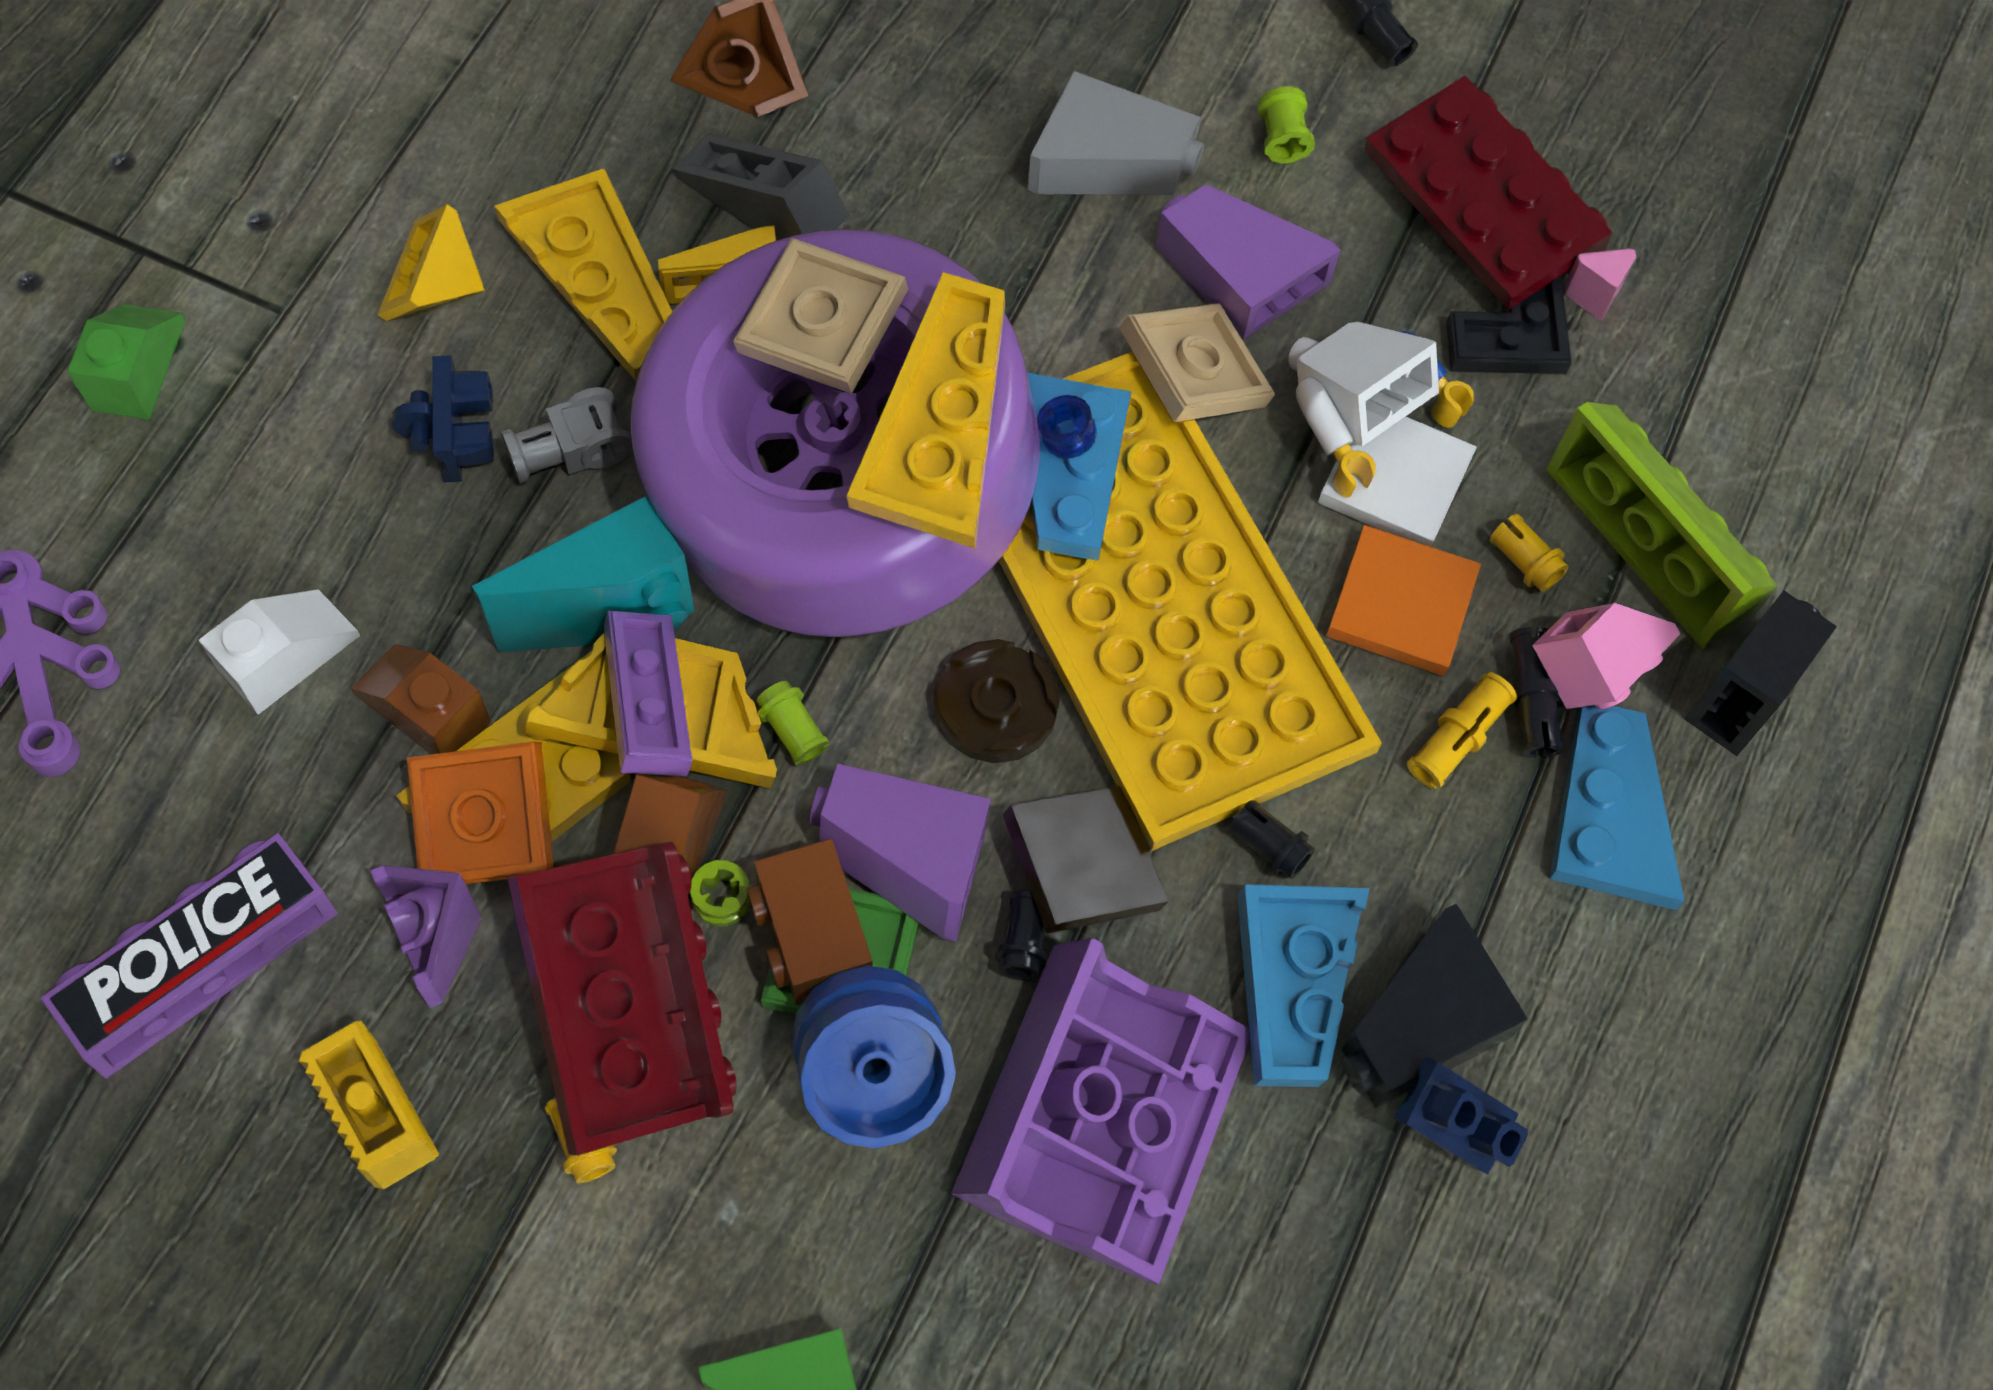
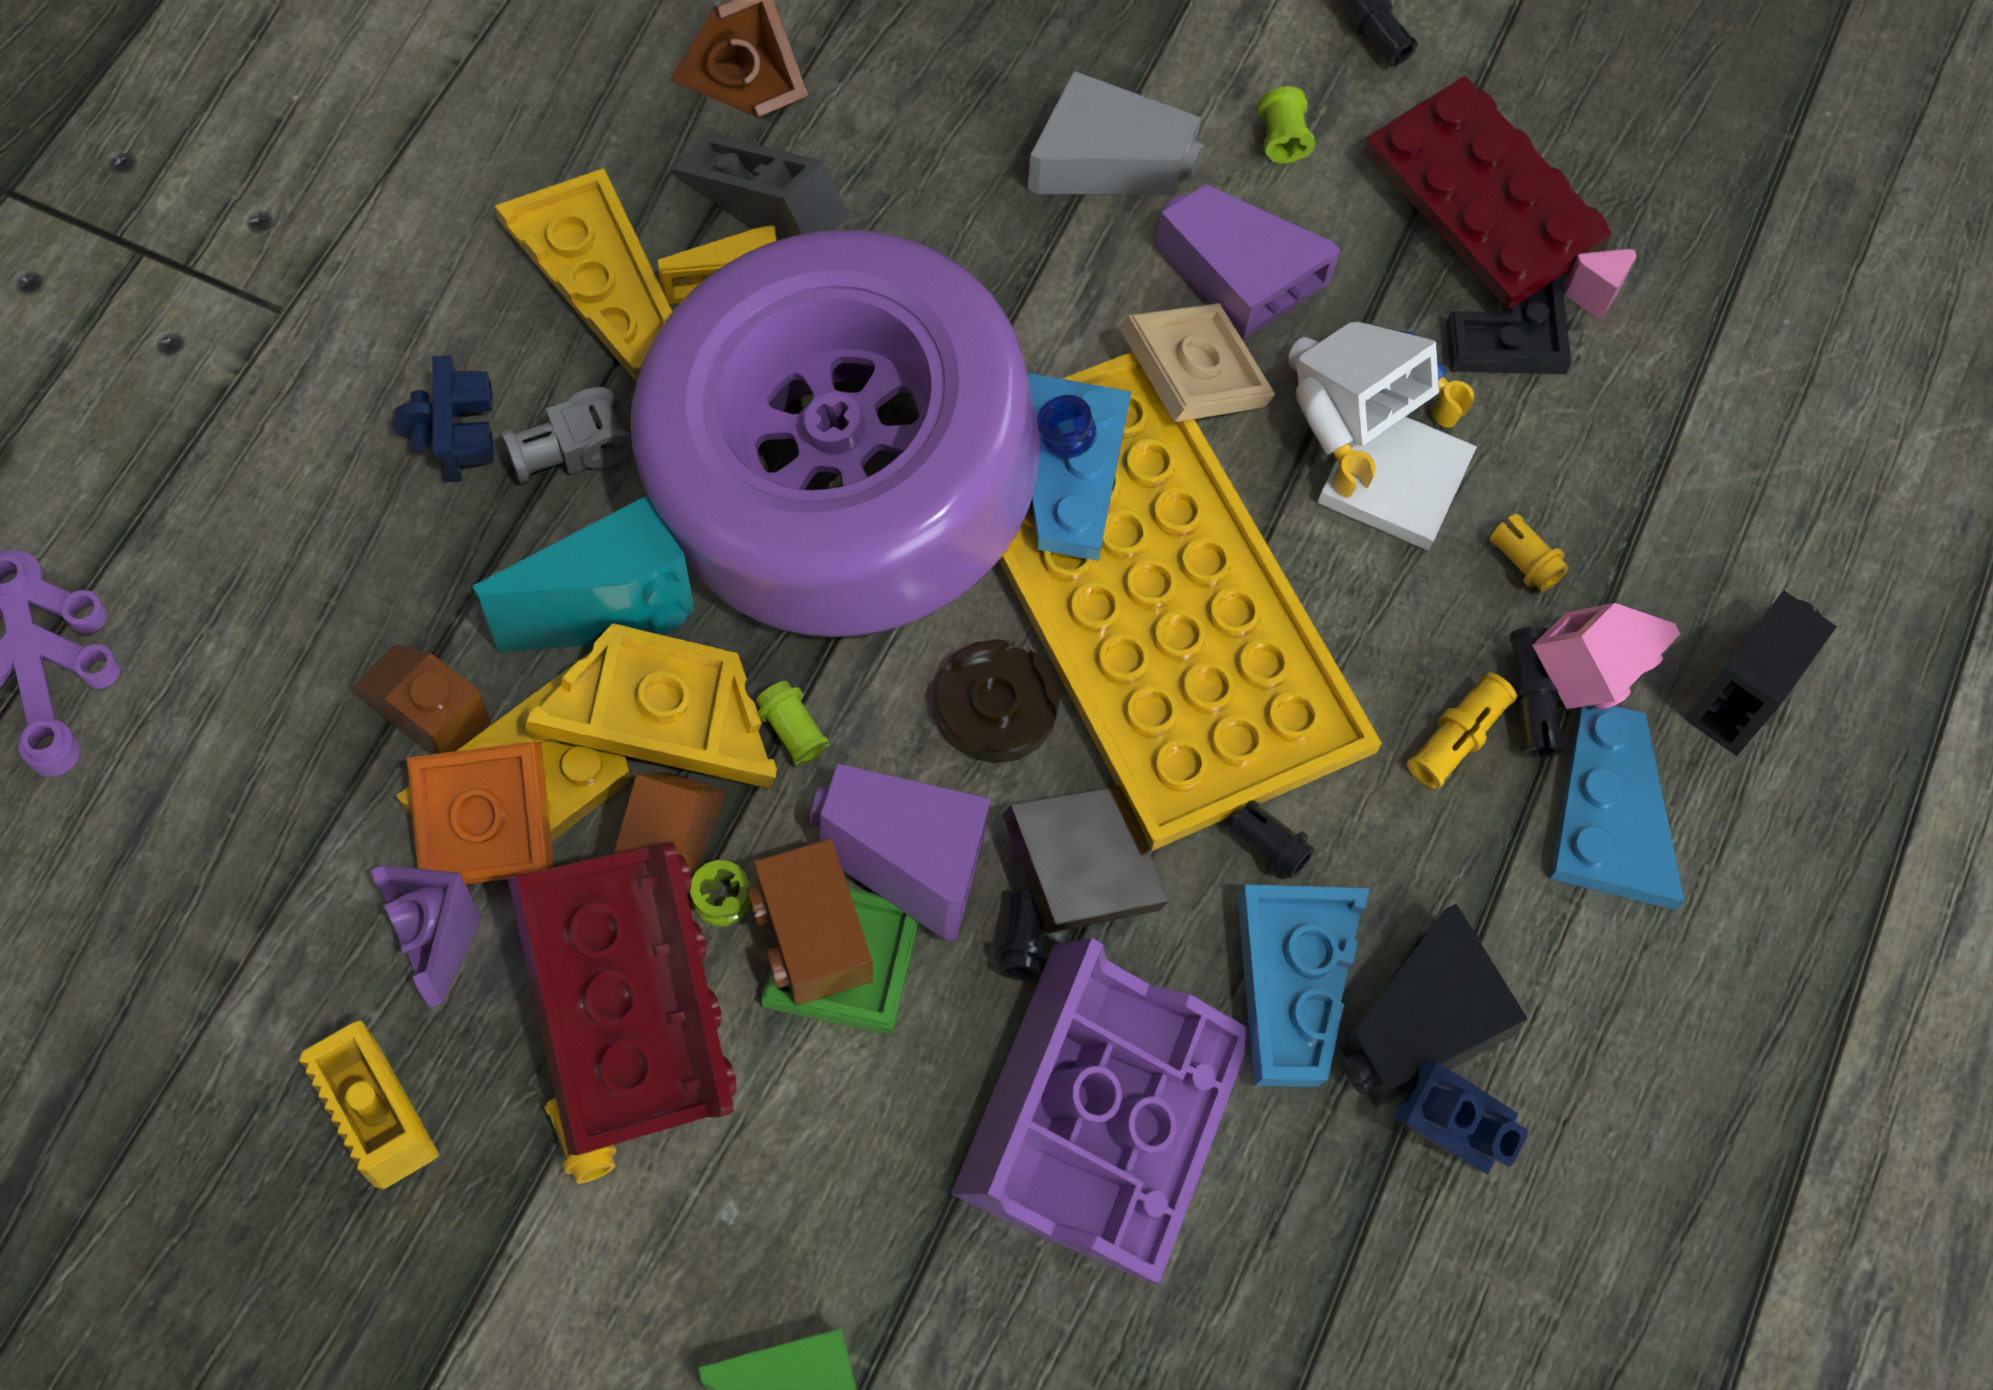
(125, 359): bright green slope -> none
(188, 955): brick -> none
(277, 644): white slope -> none
(432, 267): yellow slope -> none
(647, 694): medium lavender tile -> none
(821, 315): tan tile -> none
(872, 1057): blue wheel -> none
(935, 428): yellow wing -> none
(1404, 600): orange tile -> none
(1658, 523): lime slope -> none

